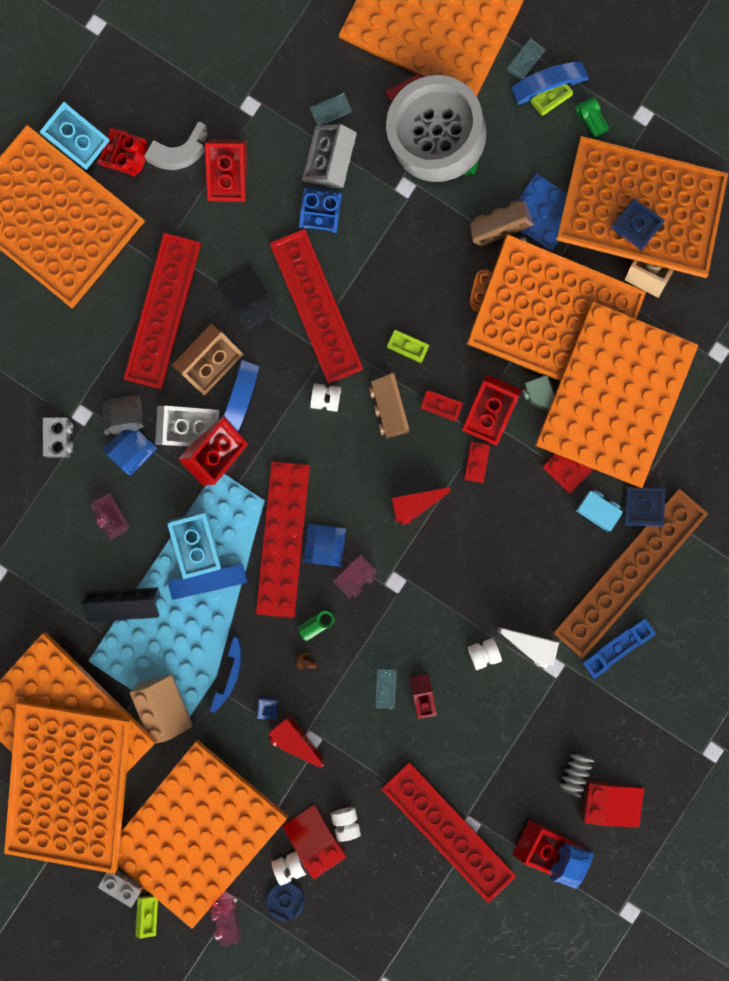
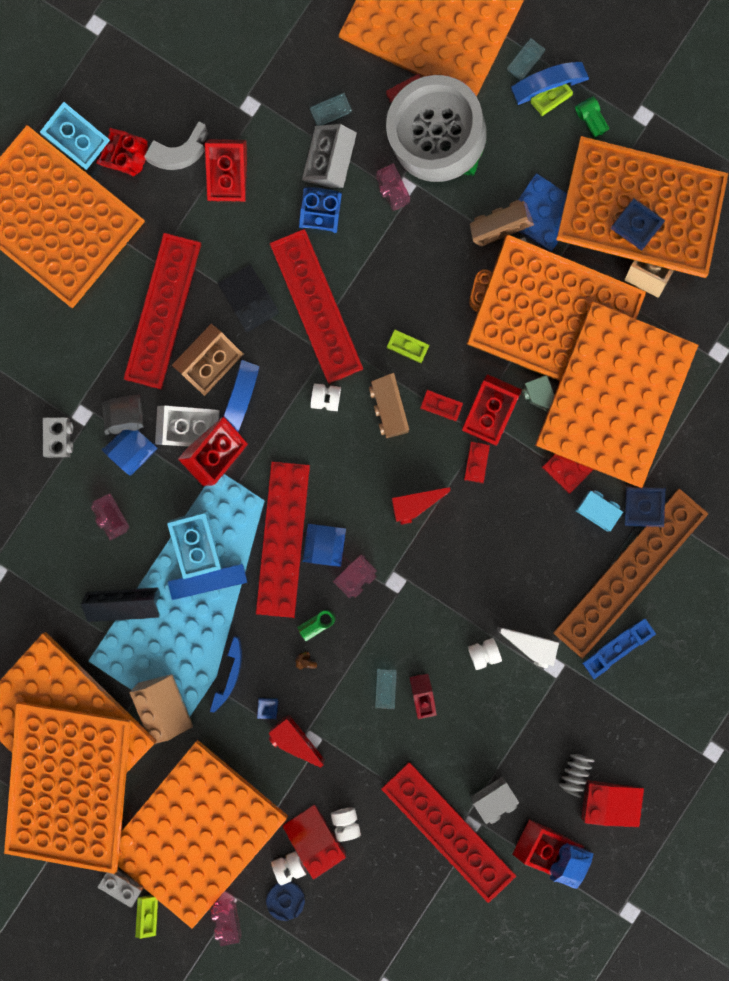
(392, 187): none -> clear pink brick
(494, 801): none -> light grey brick

